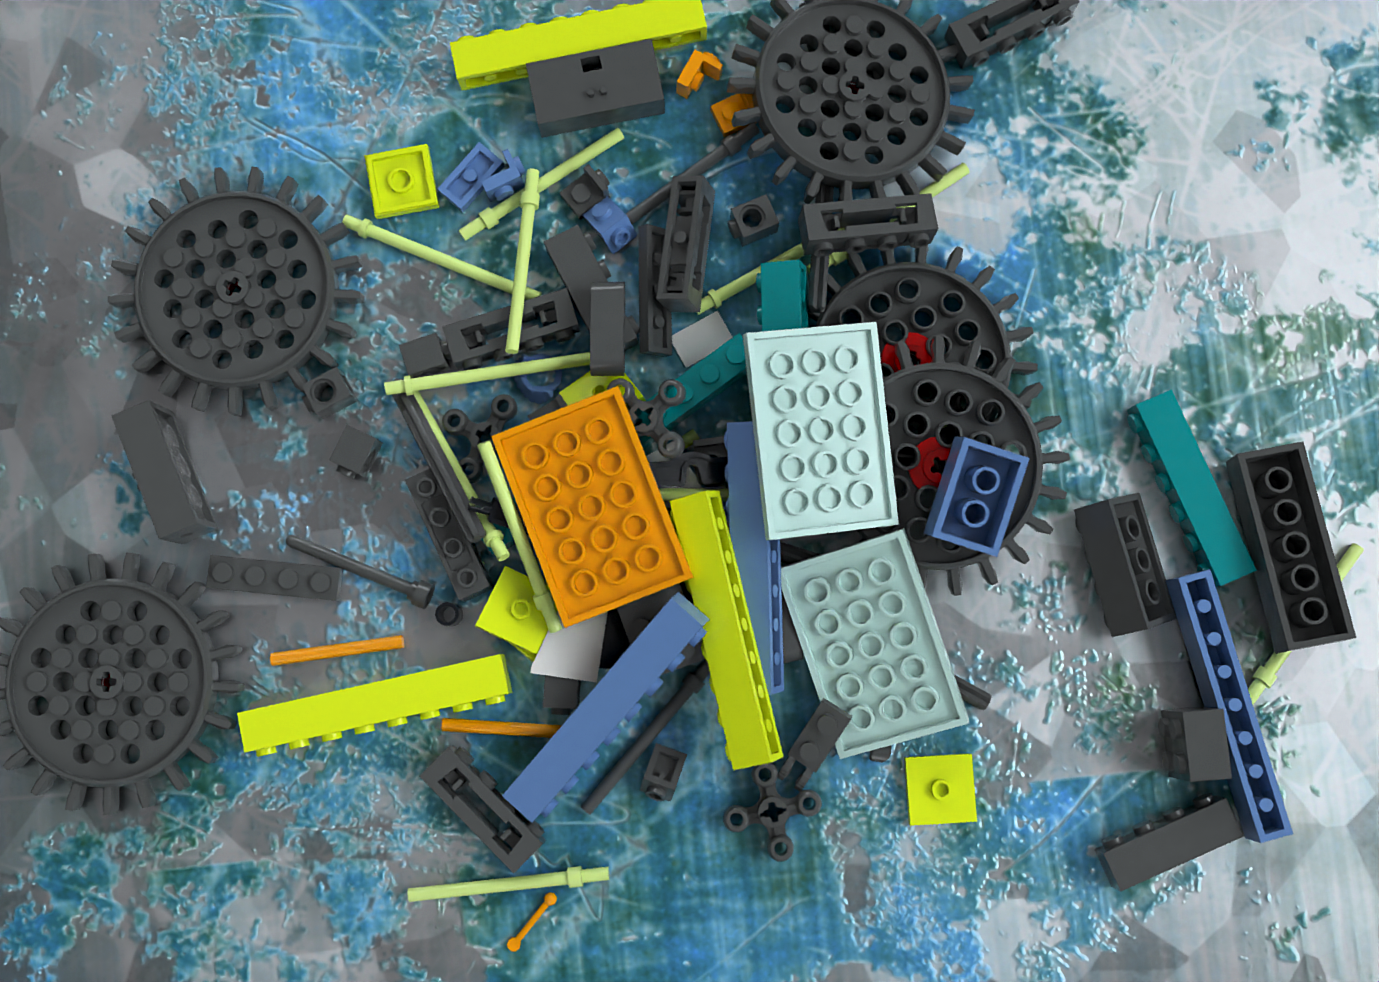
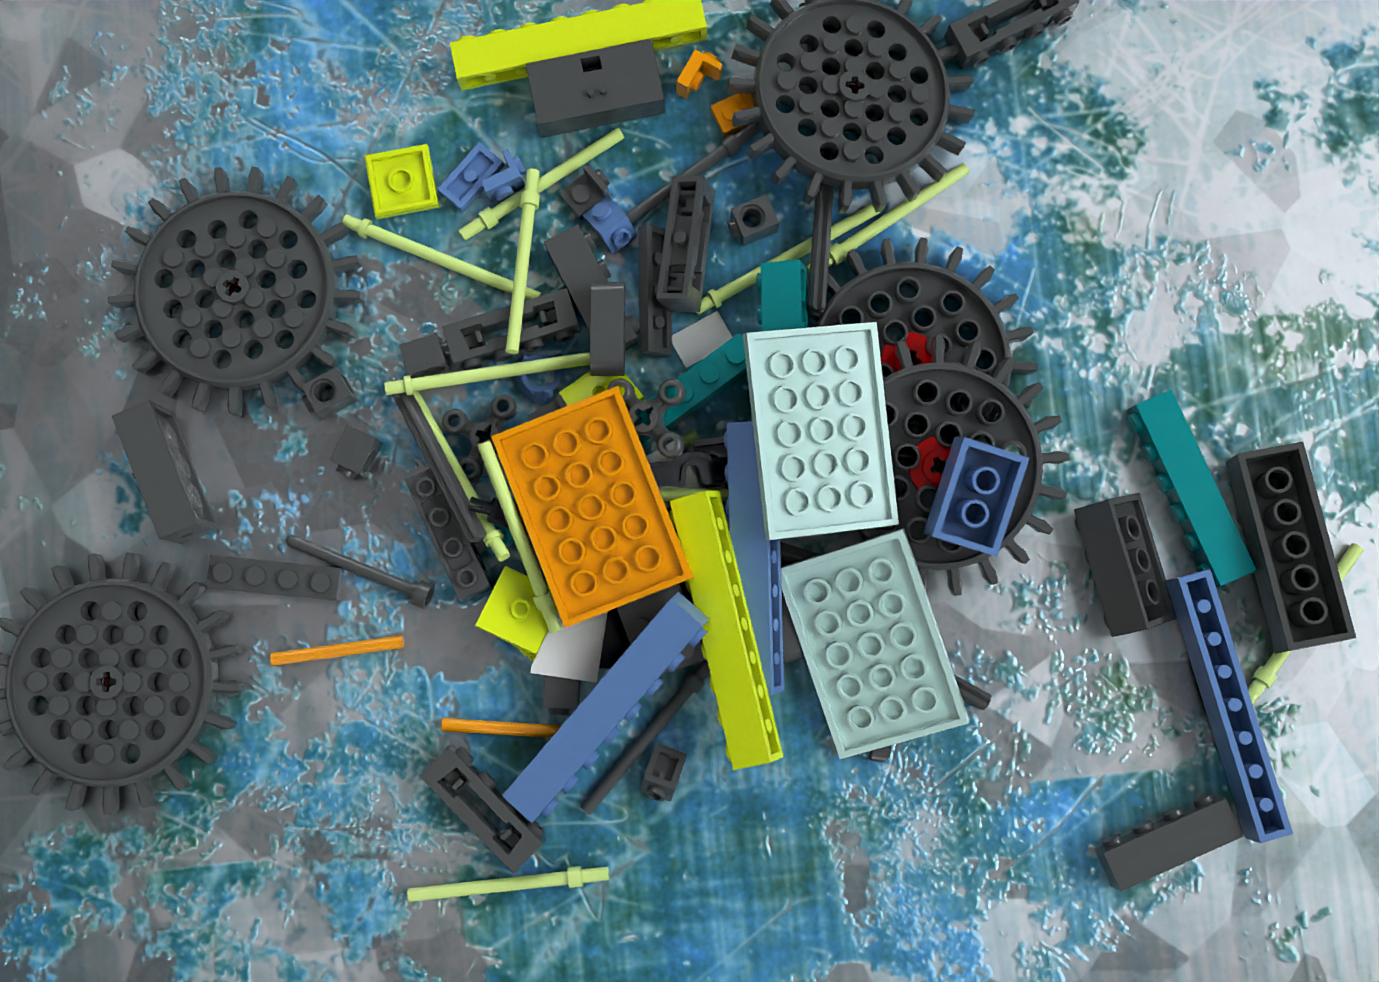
(374, 703): neon yellow brick -> none
(439, 614): black hinge -> none
(515, 942): light orange hinge -> none
(775, 826): dark grey gear -> none
(815, 741): dark grey hinge -> none
(867, 224): dark grey brick -> none
(940, 789): neon yellow plate -> none
(1195, 744): dark grey brick -> none

